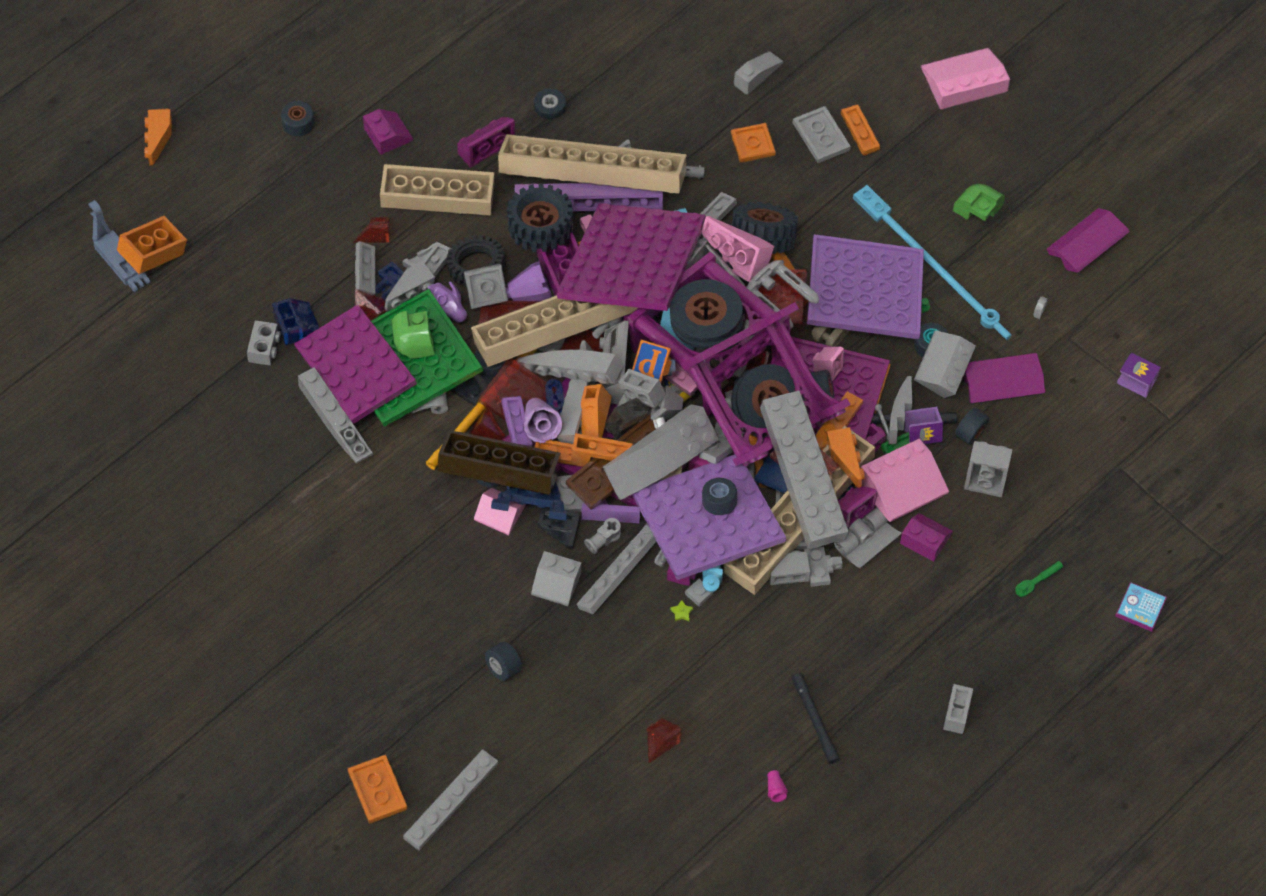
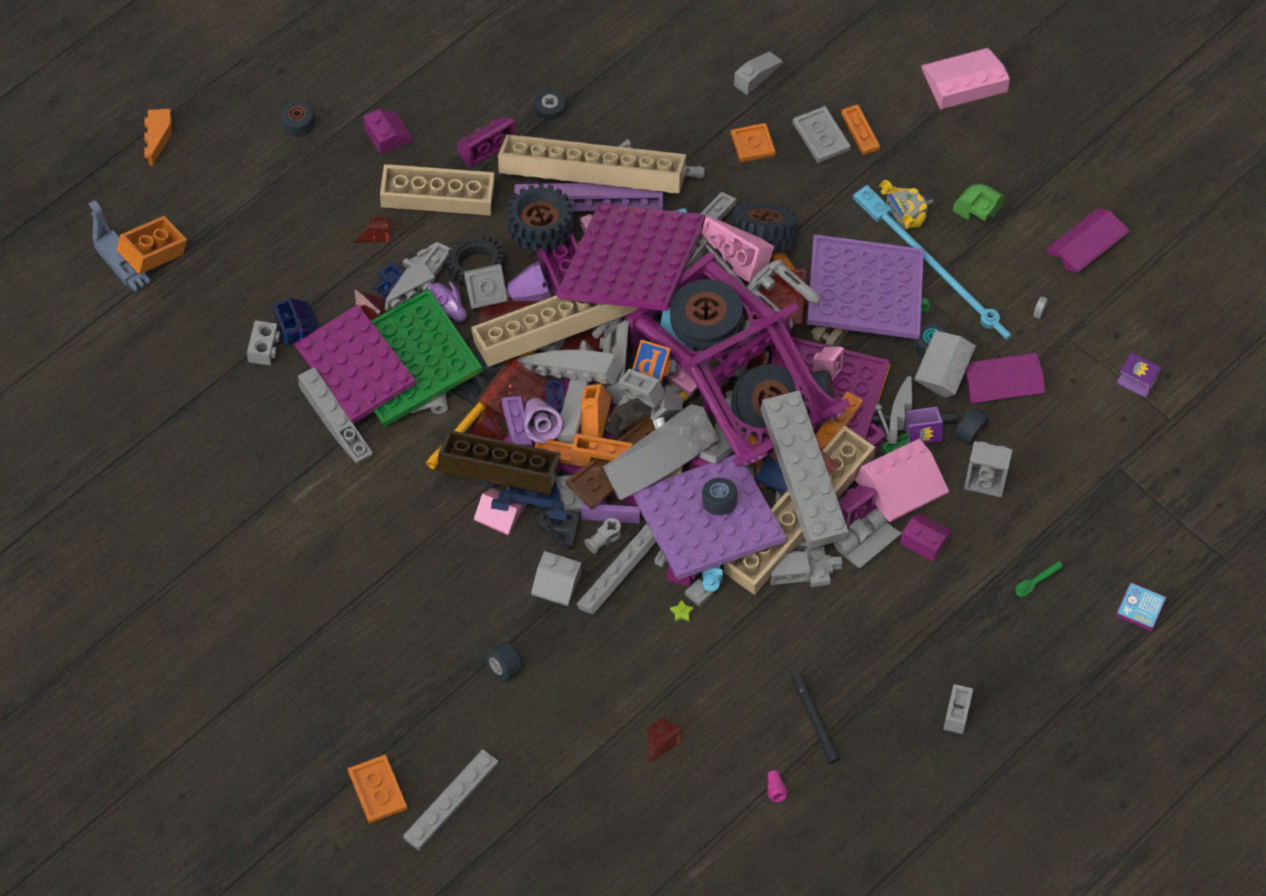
(365, 267): light grey plate -> none
(413, 334): bright green brick -> none
(843, 452): orange slope -> none
(906, 205): none -> torso

